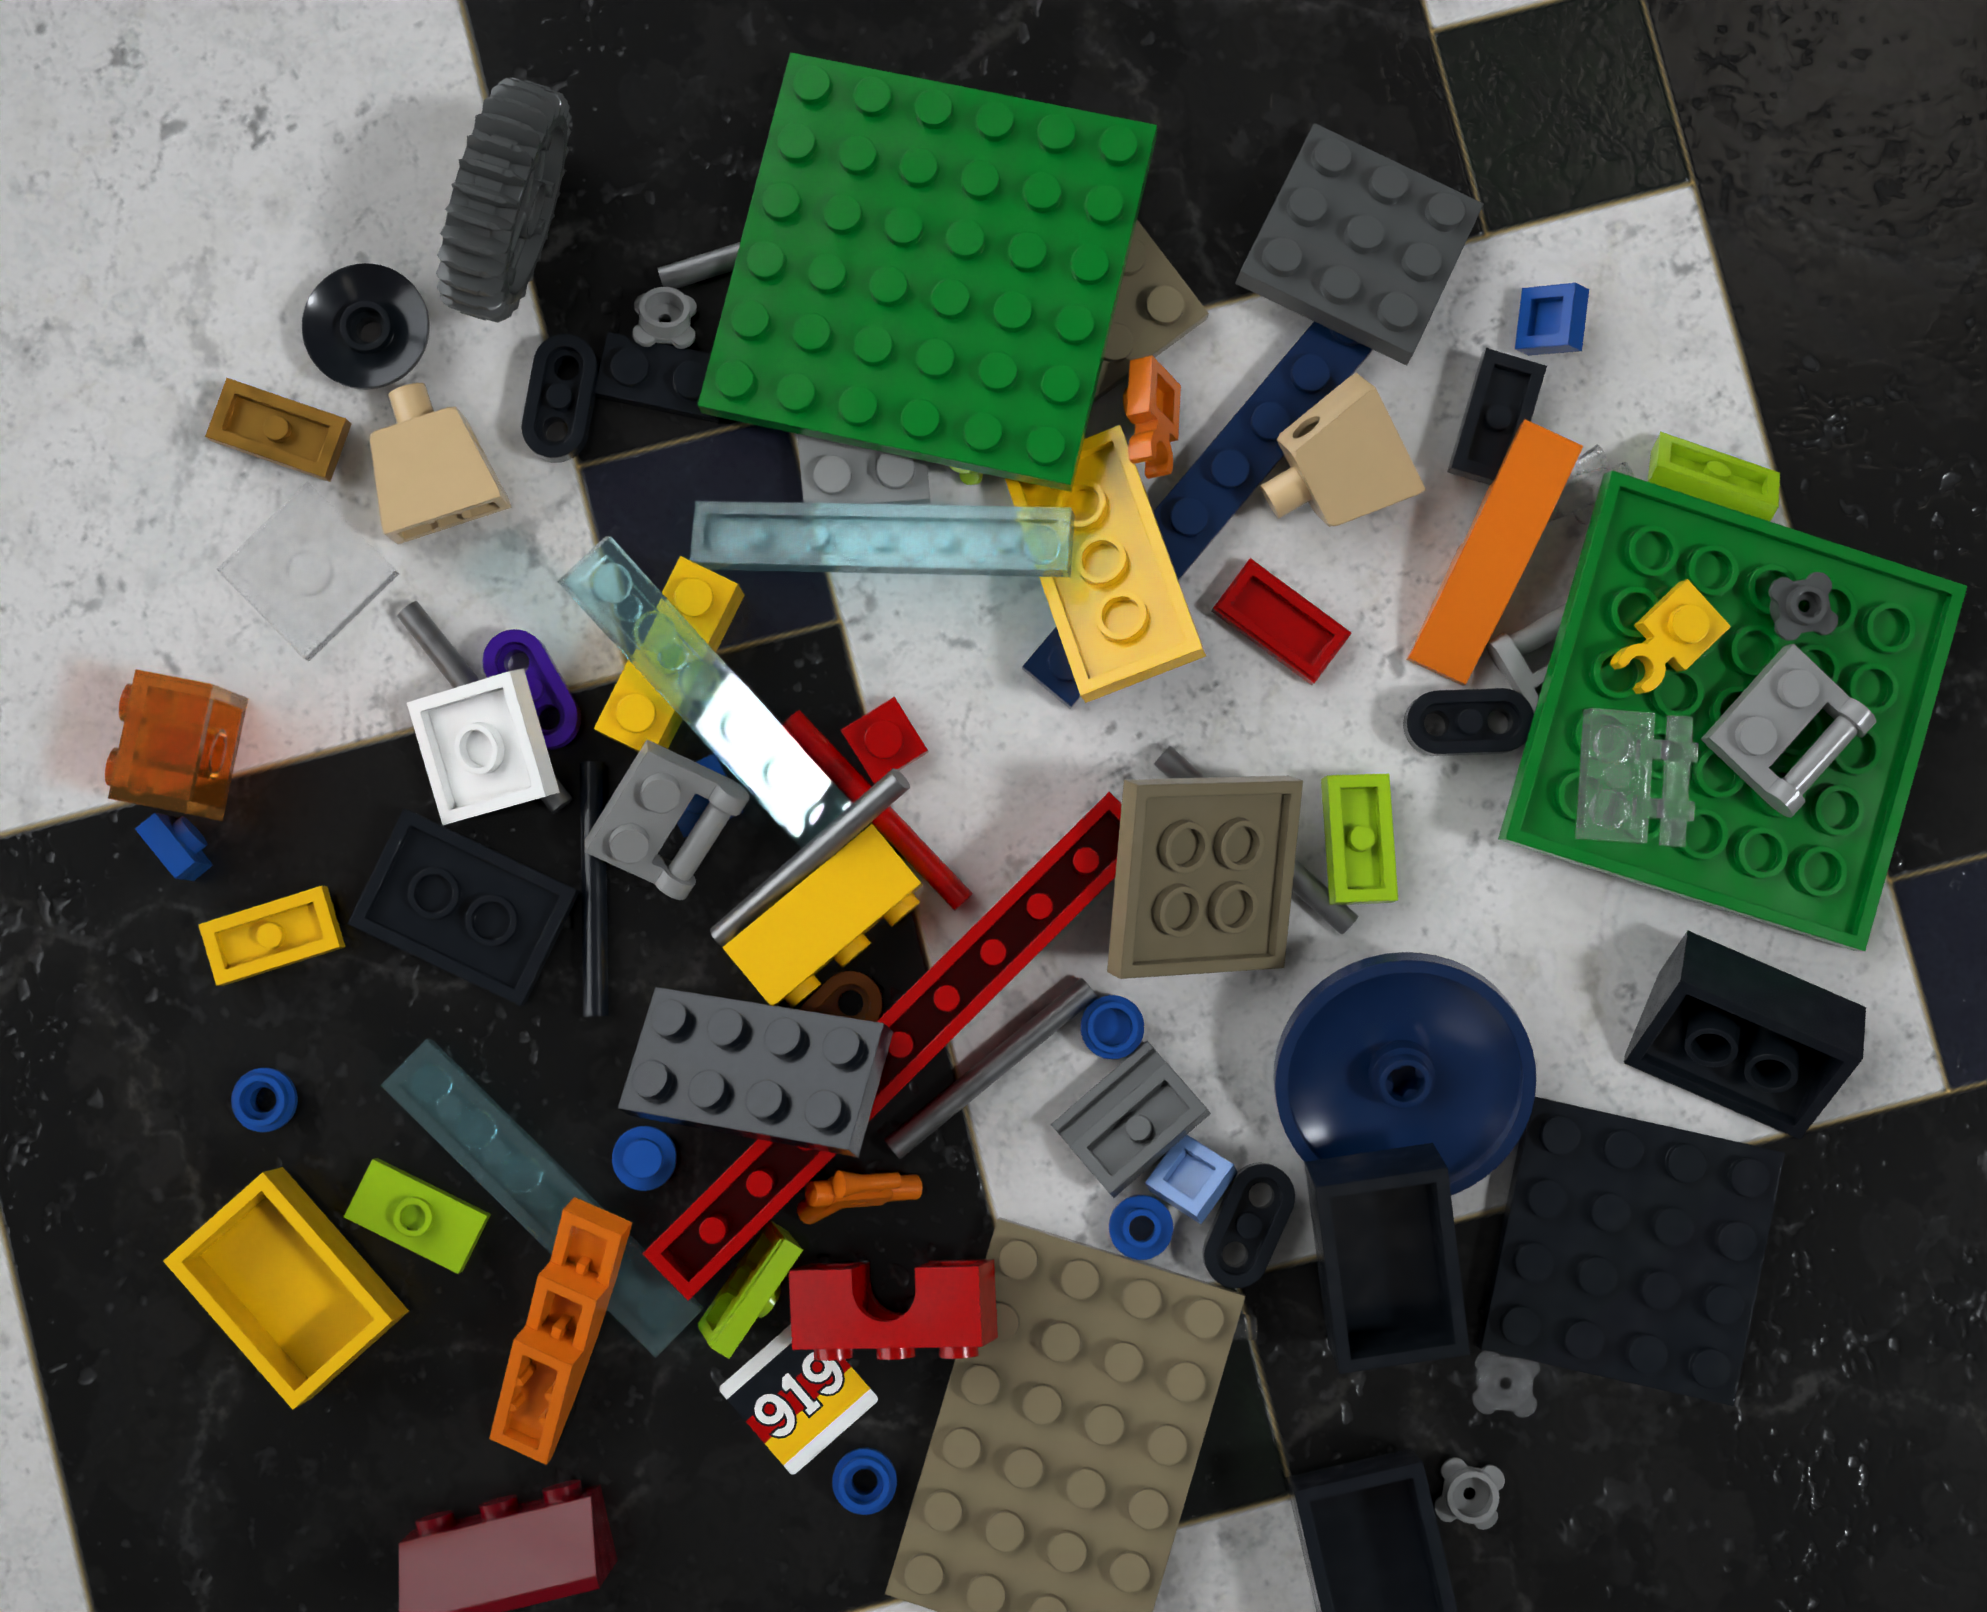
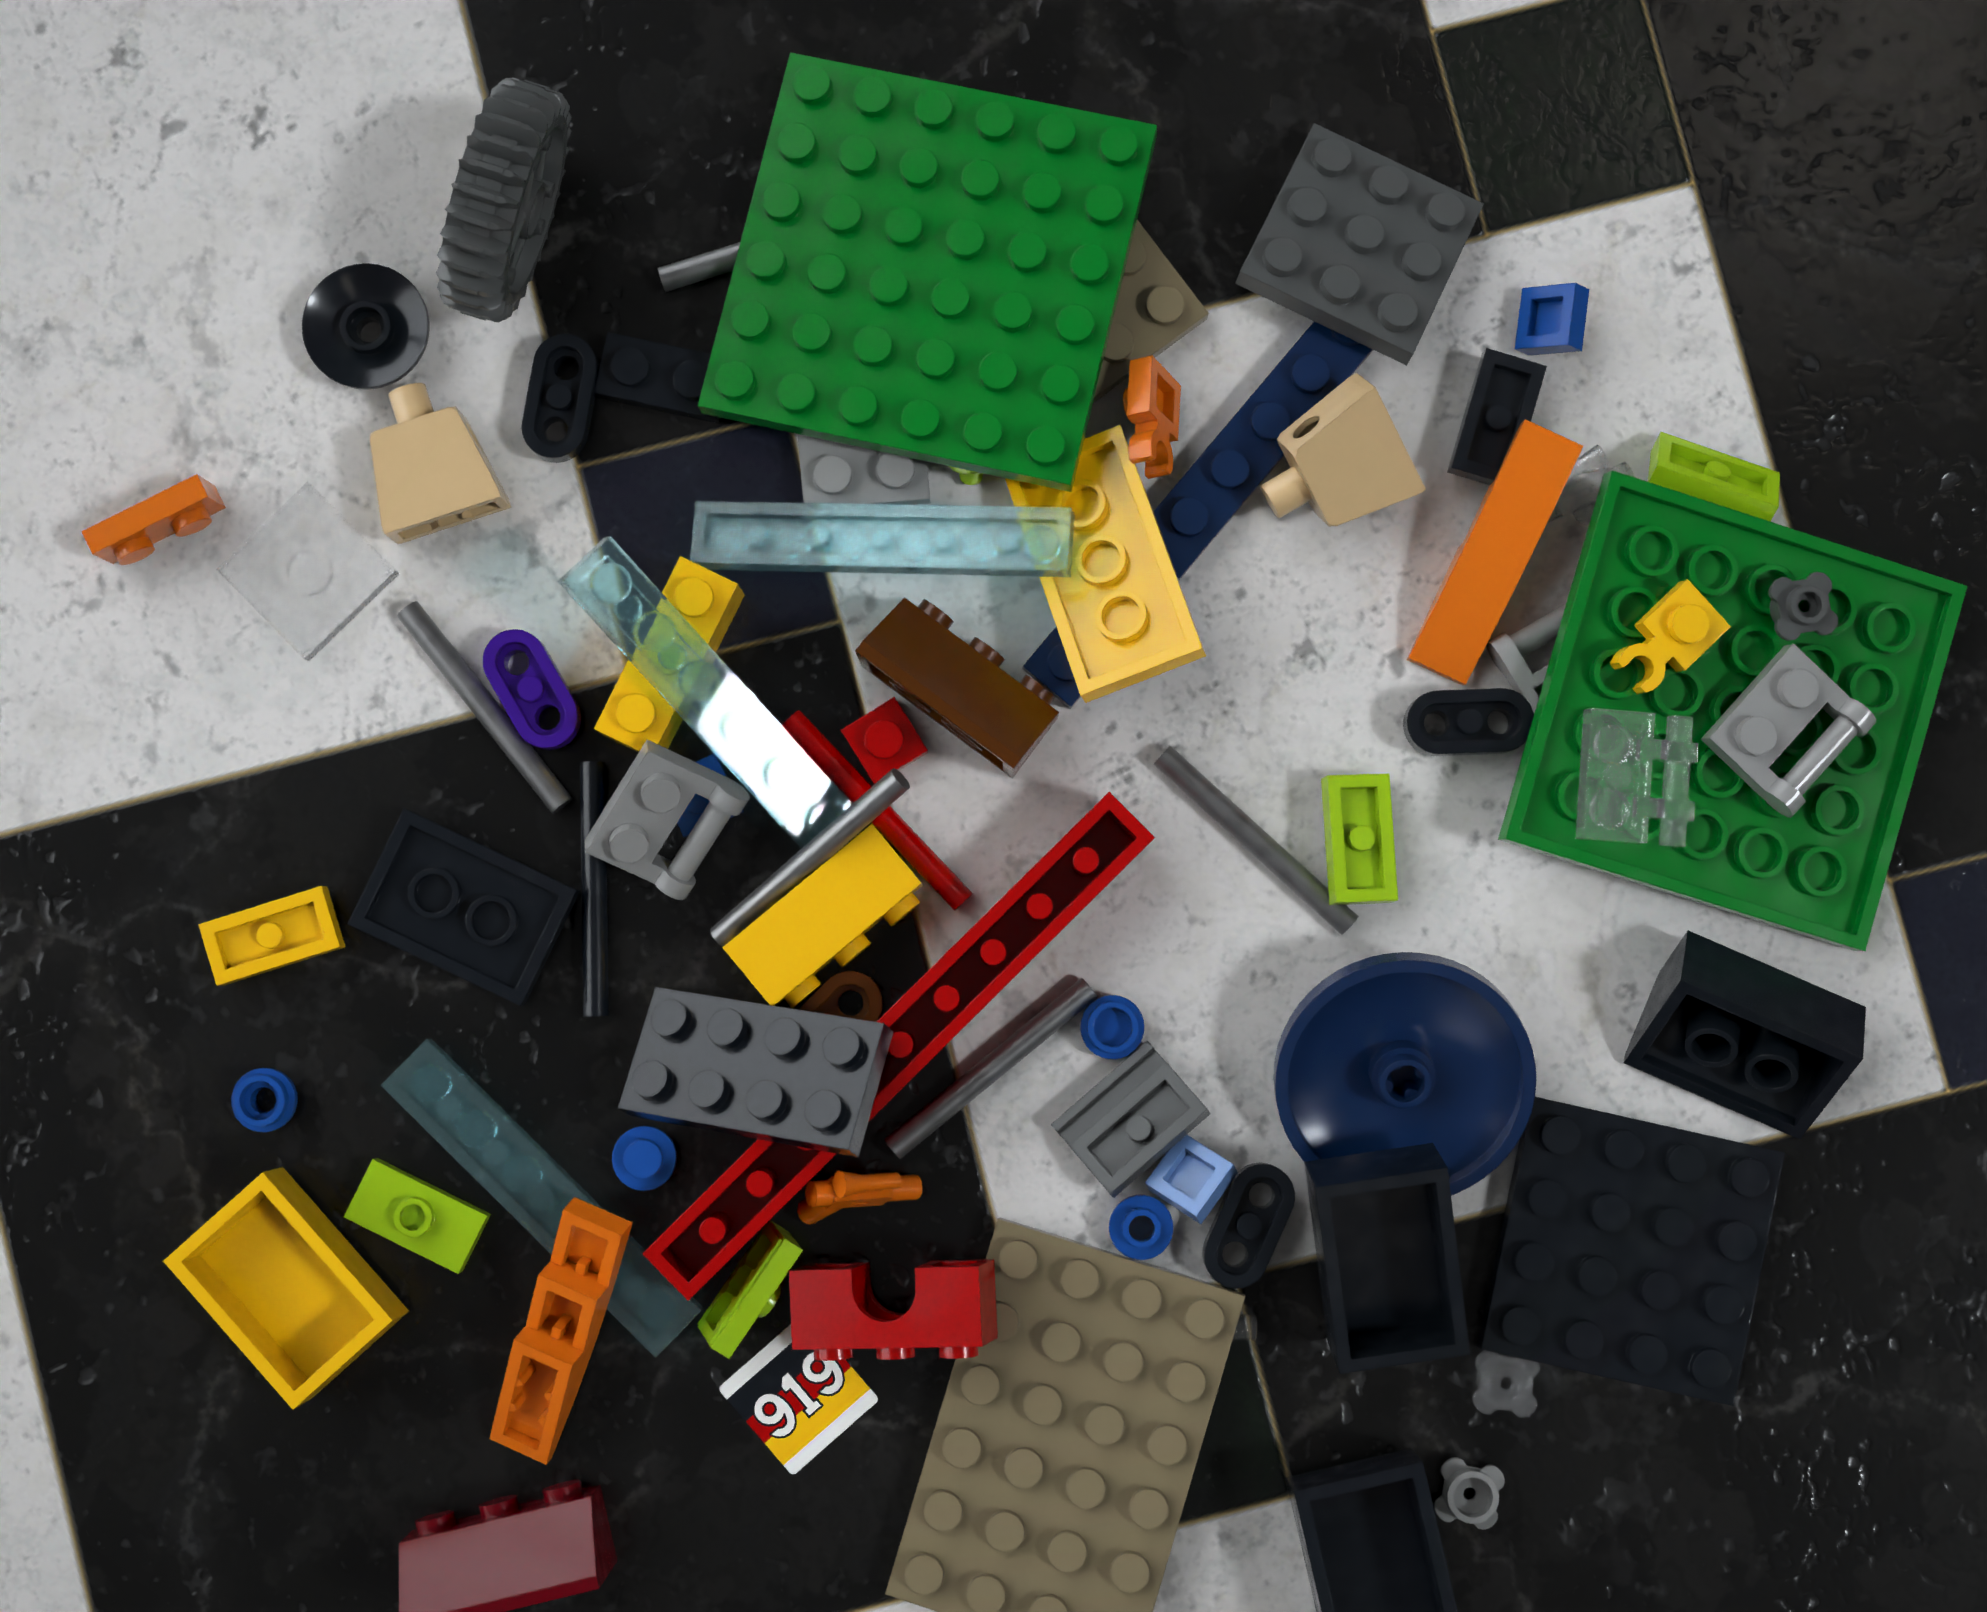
(132, 532): none -> orange plate
(176, 745): clear orange brick -> none
(176, 845): blue plate -> none
(278, 429): pearl gold plate -> none
(483, 746): white plate -> none
(669, 305): light grey plate -> none
(864, 1501): blue plate -> none
(959, 684): none -> reddish brown slope
(1204, 875): dark tan plate -> none
(1281, 621): red tile -> none

